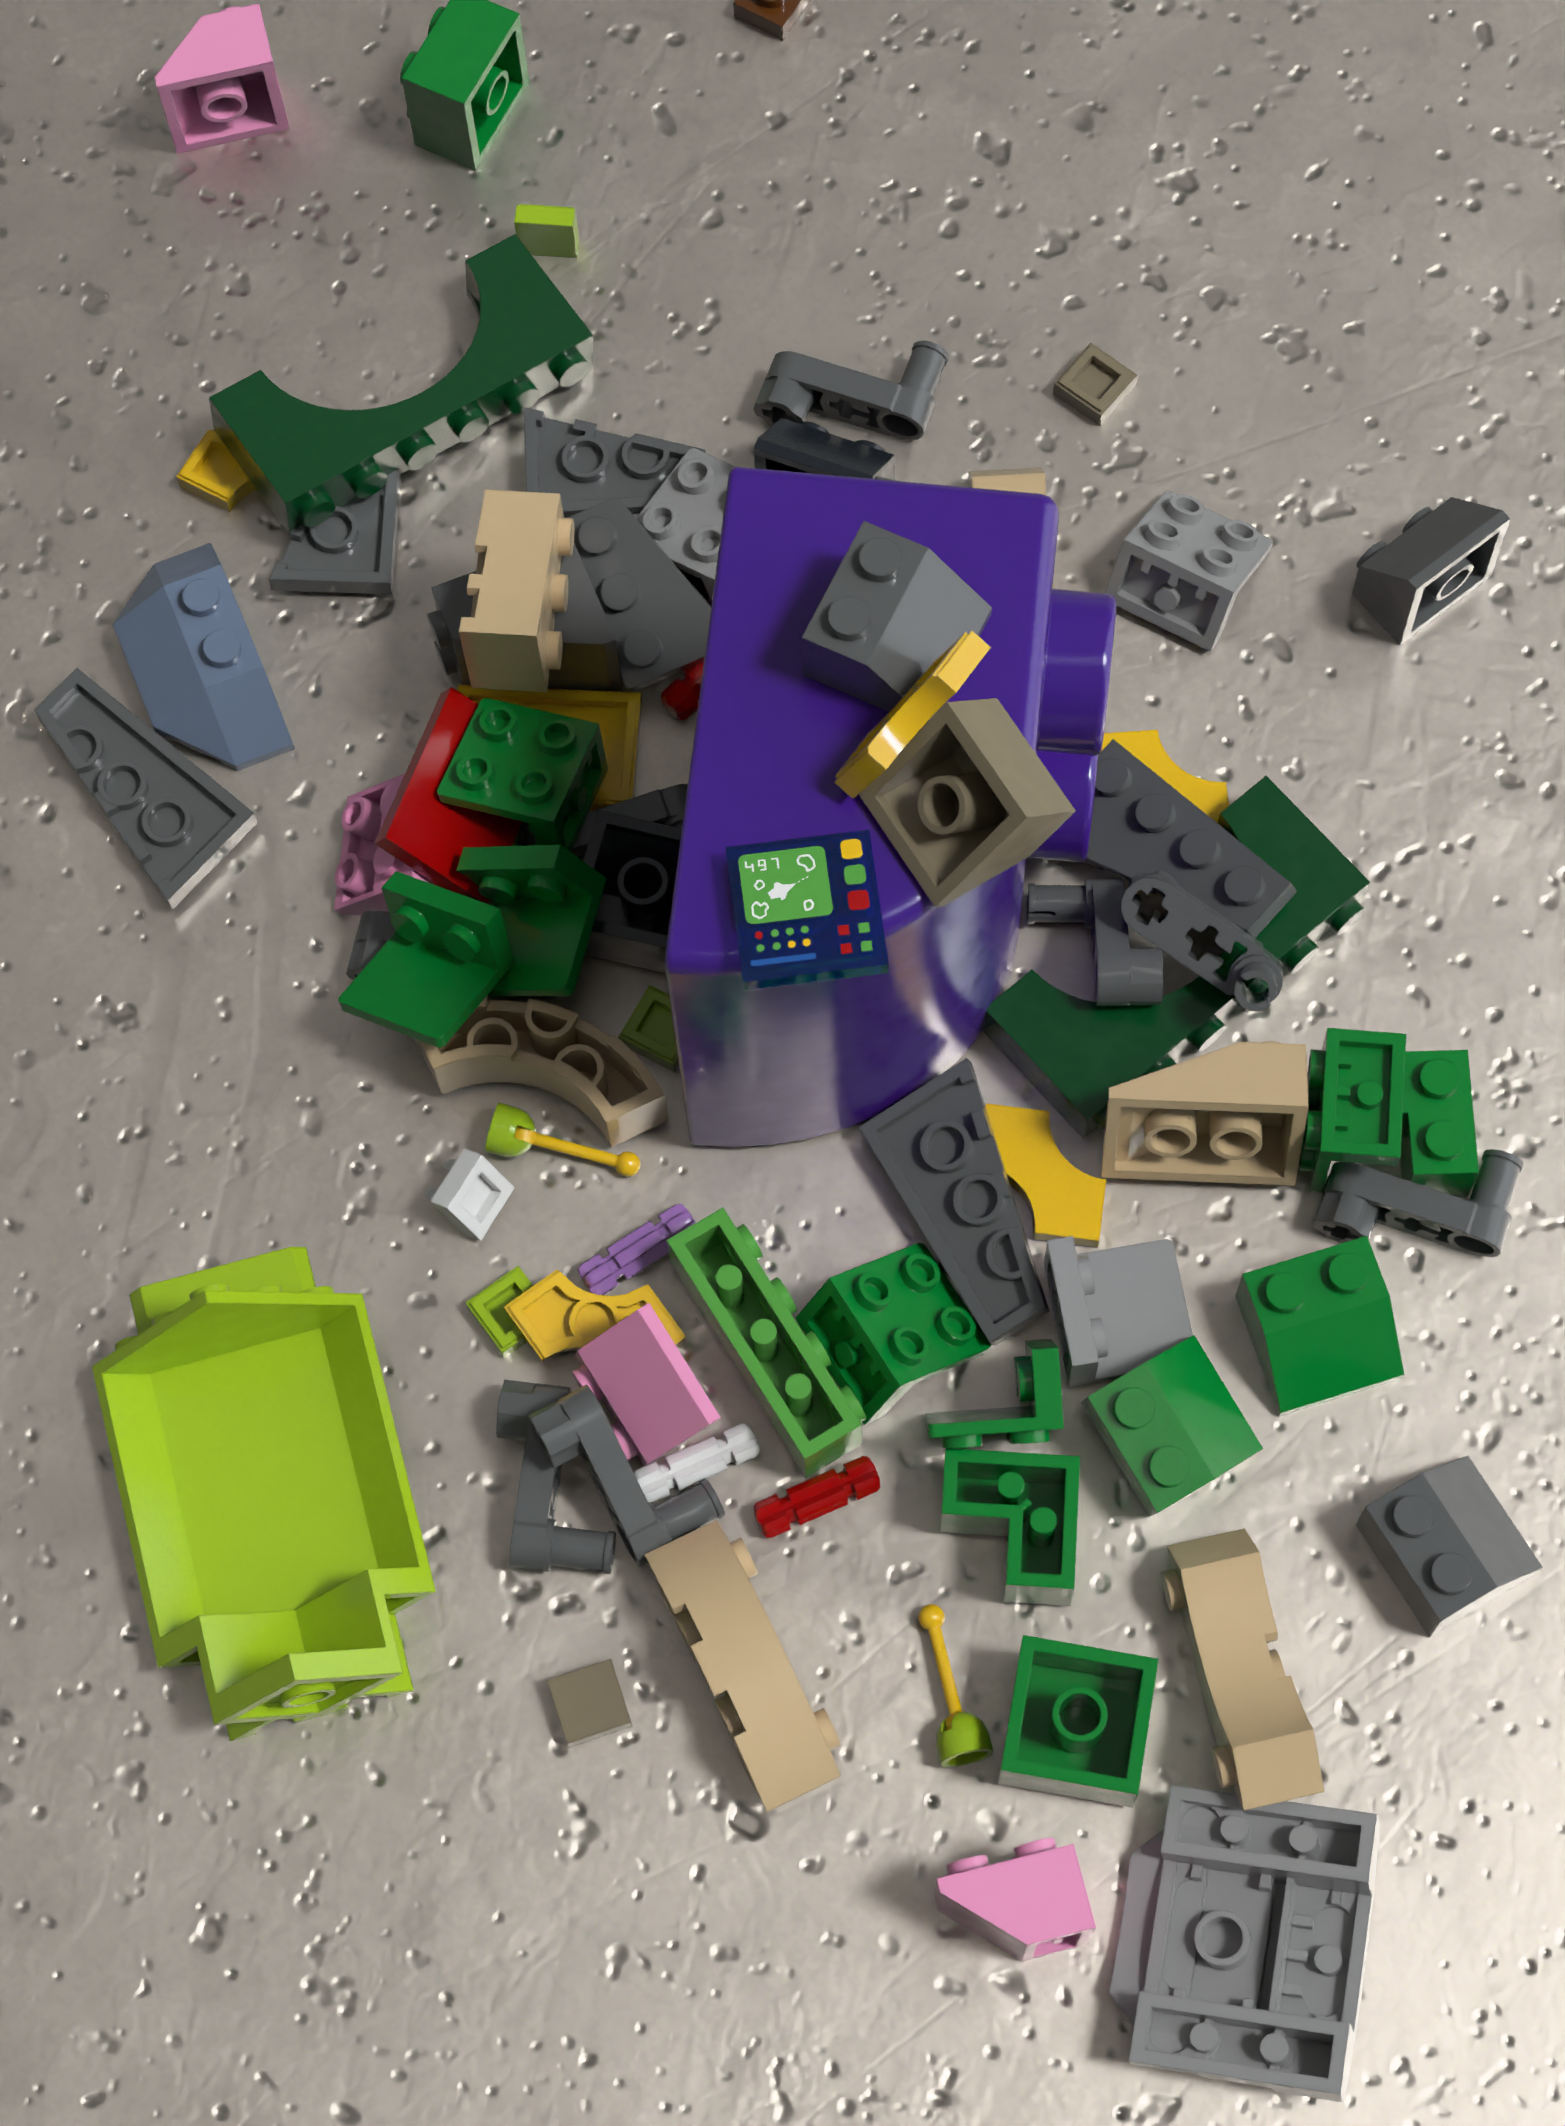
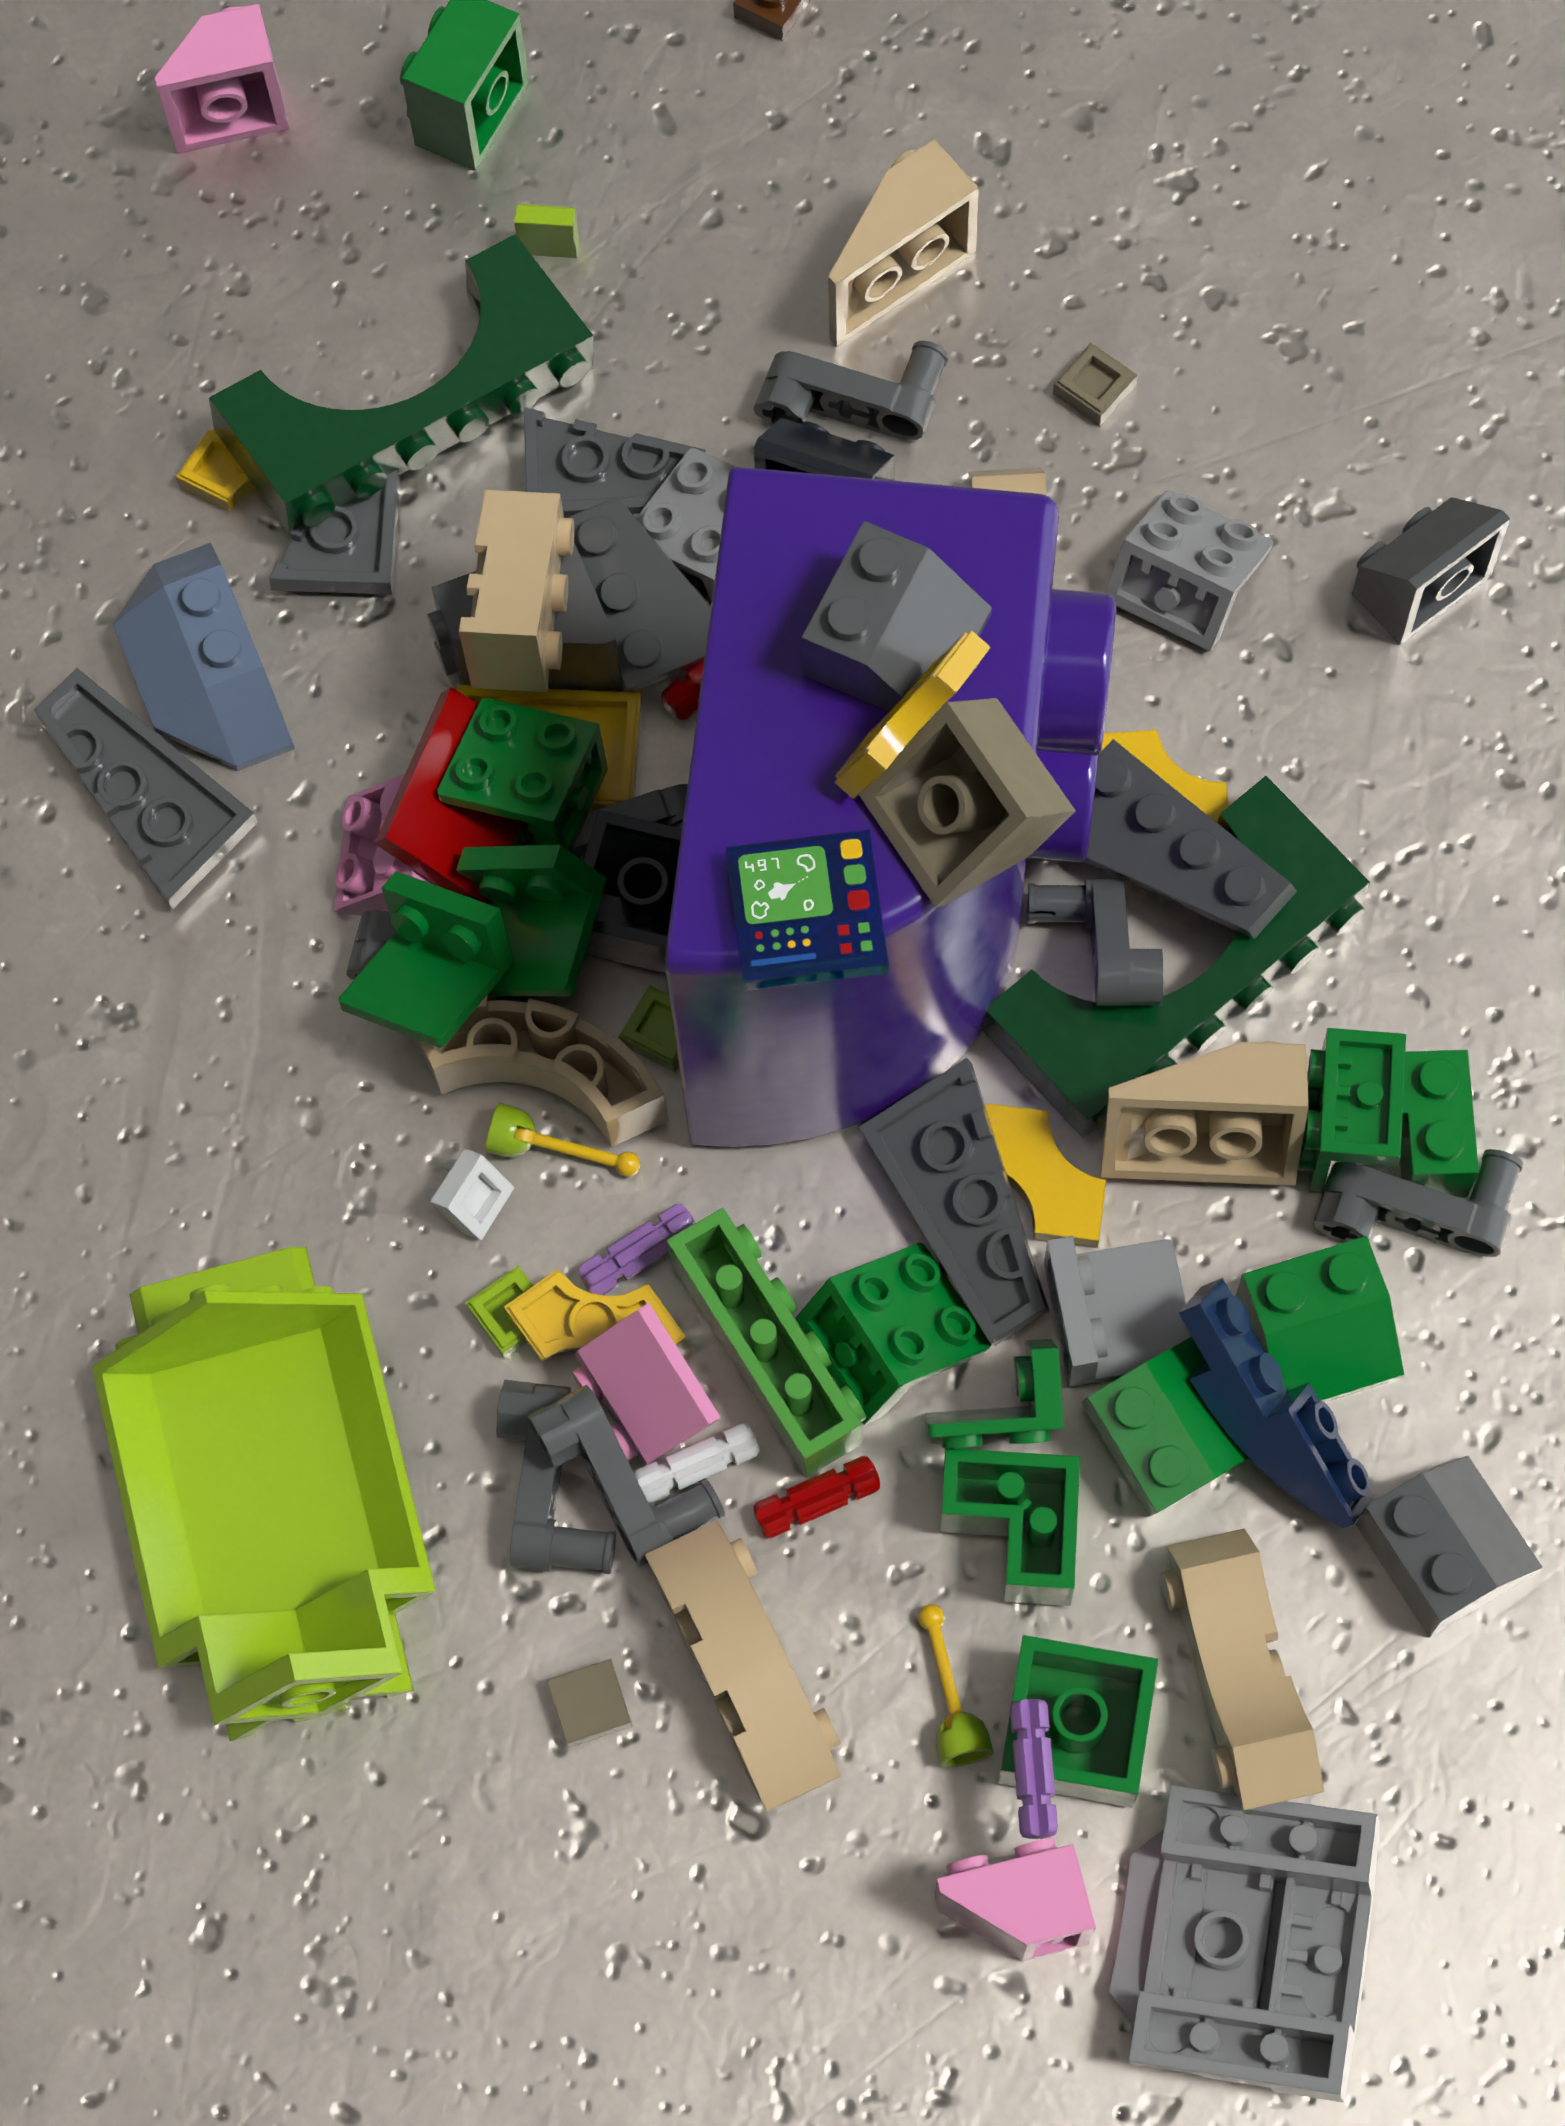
(906, 239): none -> tan slope
(1033, 1769): none -> medium lavender axle
(1186, 912): dark grey beam -> none
(1280, 1430): none -> dark blue slope

